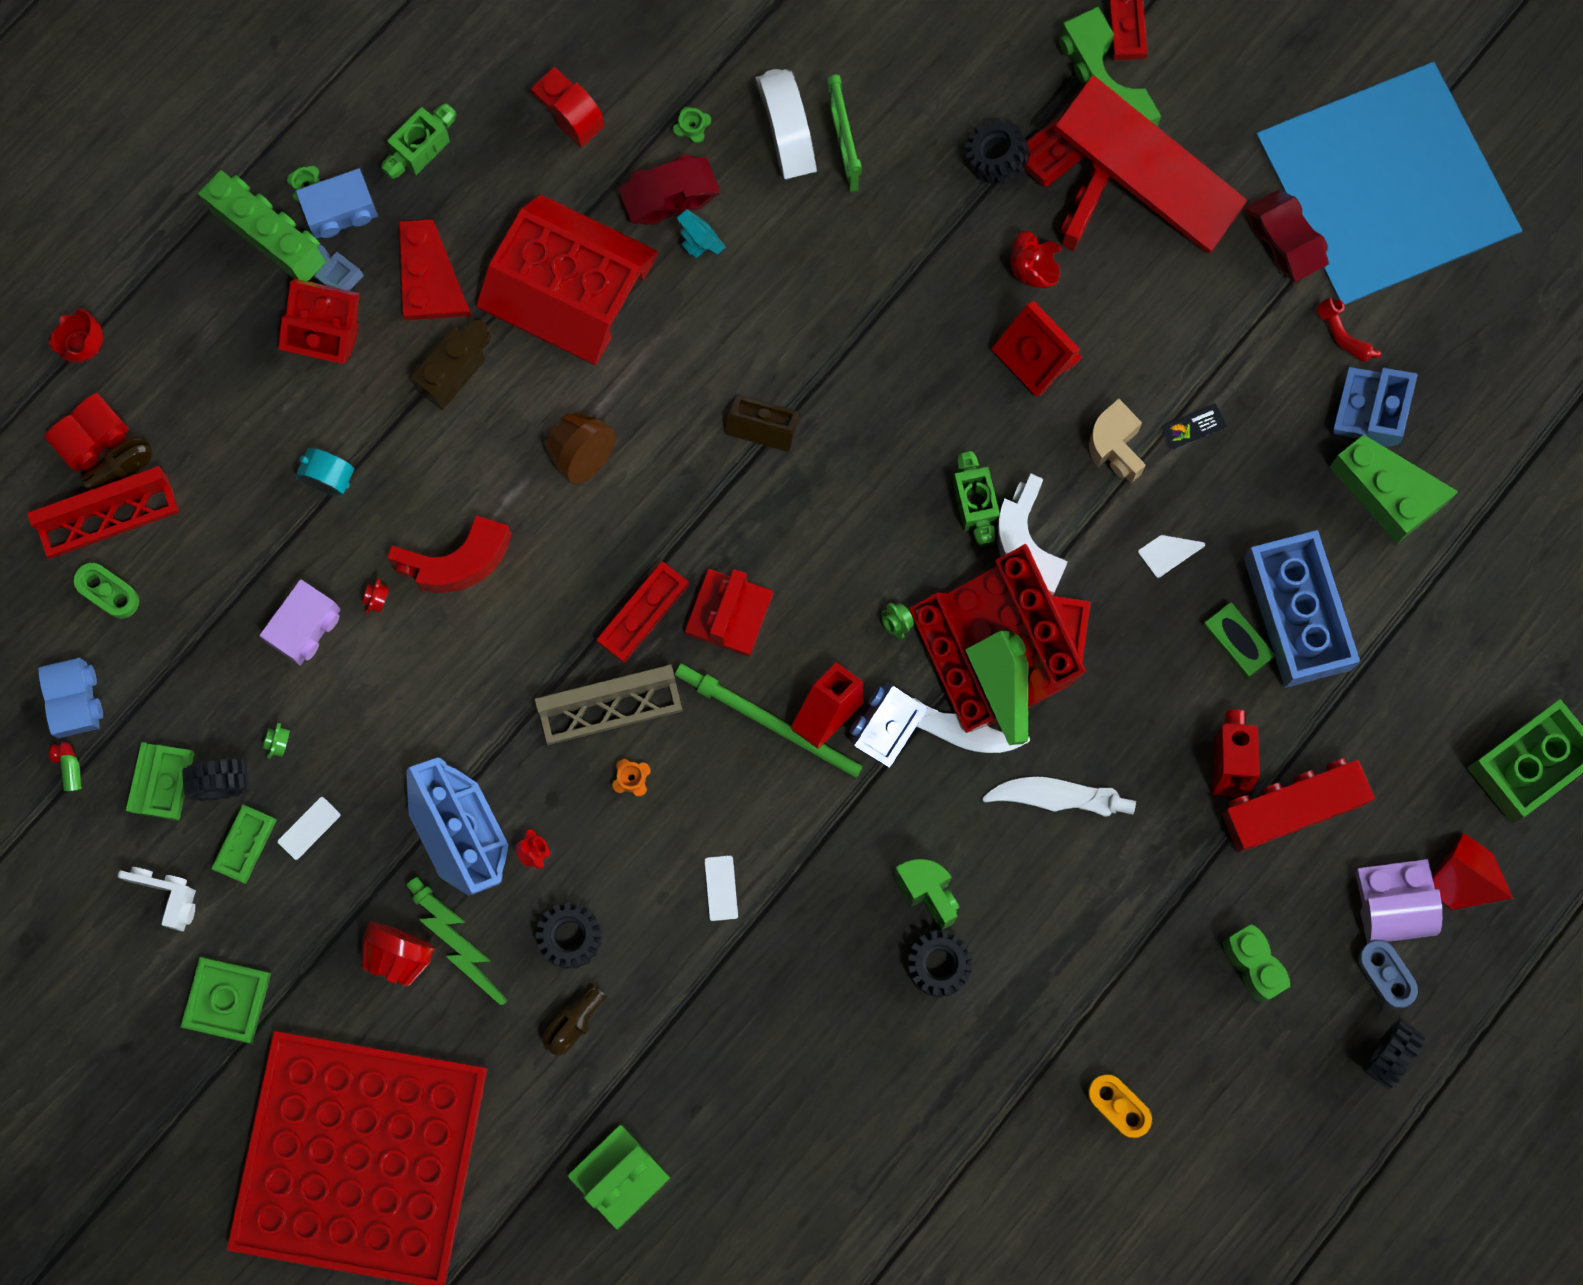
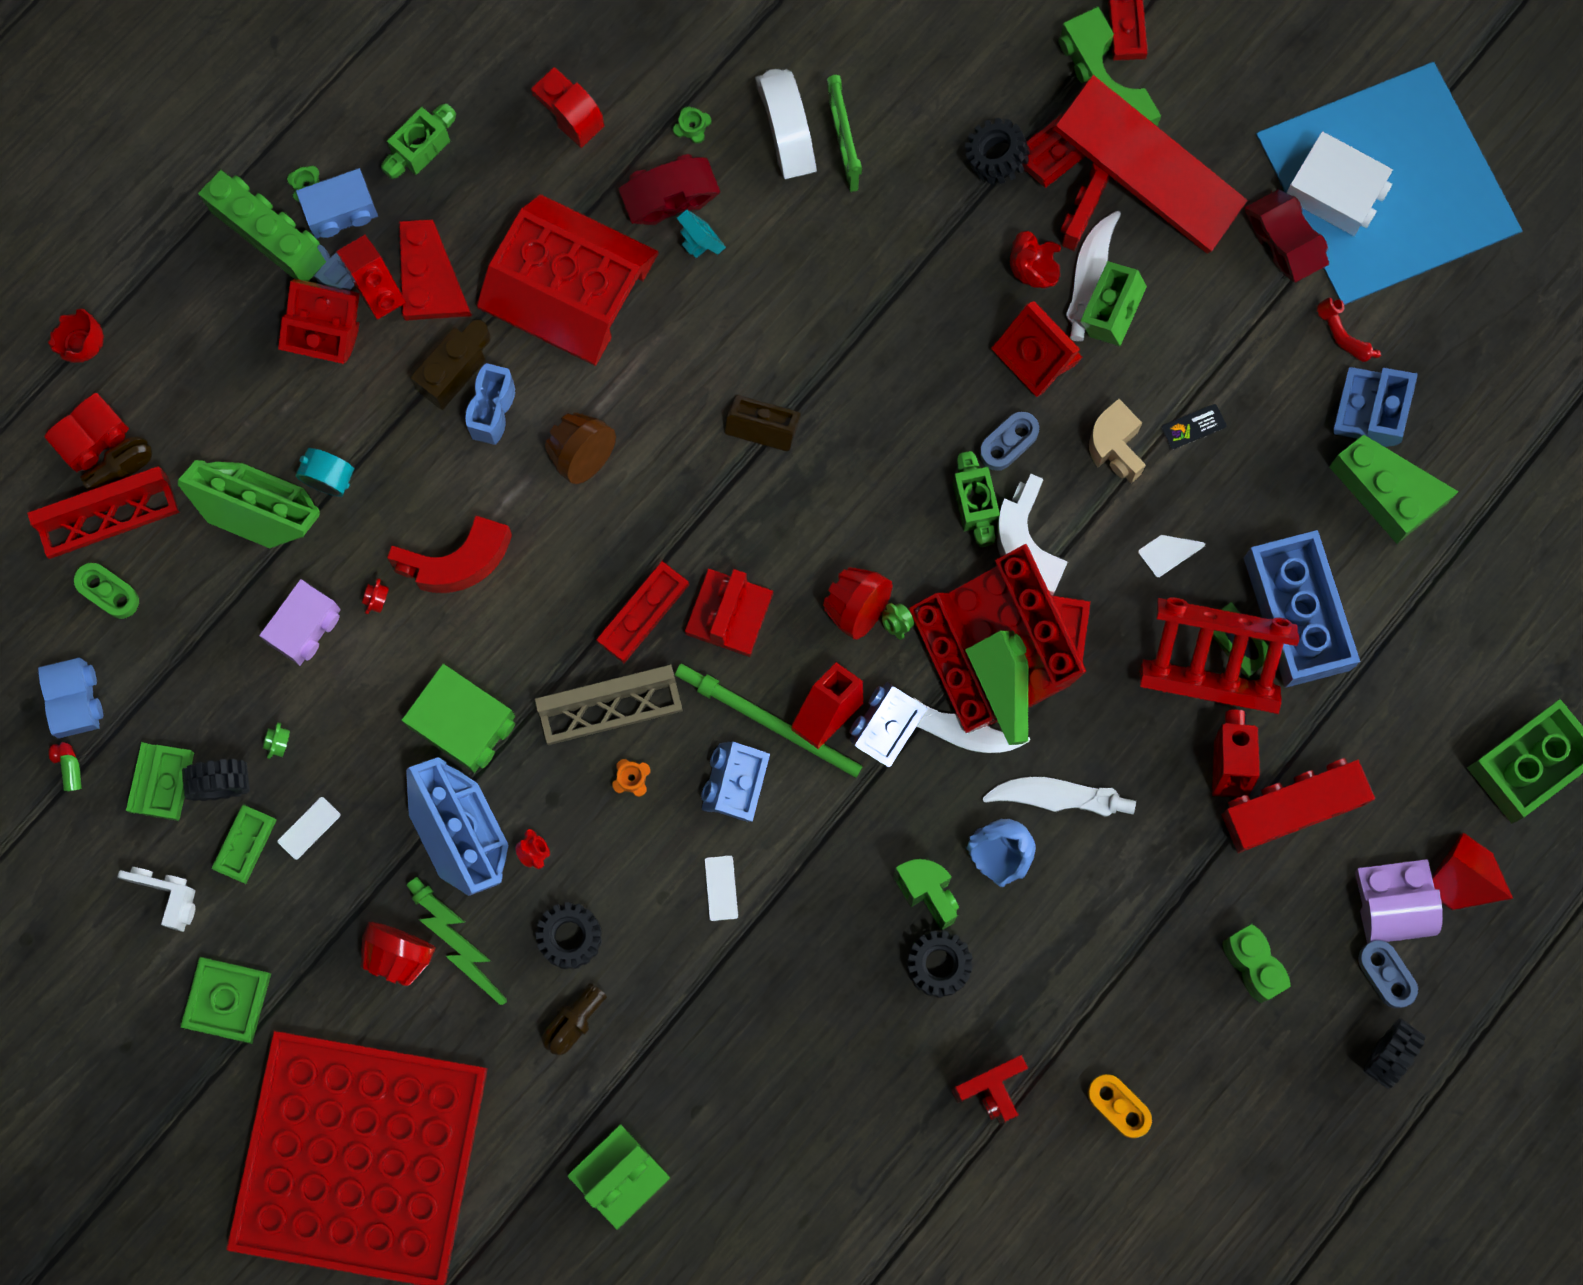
(249, 502): none -> bright green wedge
(371, 276): none -> red brick
(460, 719): none -> bright green brick
(493, 398): none -> medium blue brick
(735, 780): none -> medium blue bracket
(857, 600): none -> red piece
(997, 1101): none -> red bracket
(1002, 850): none -> medium blue hair
(1008, 442): none -> sand blue plate
(1088, 271): none -> white sword
(1113, 303): none -> bright green brick
(1210, 686): none -> red fence
(1340, 184): none -> white brick

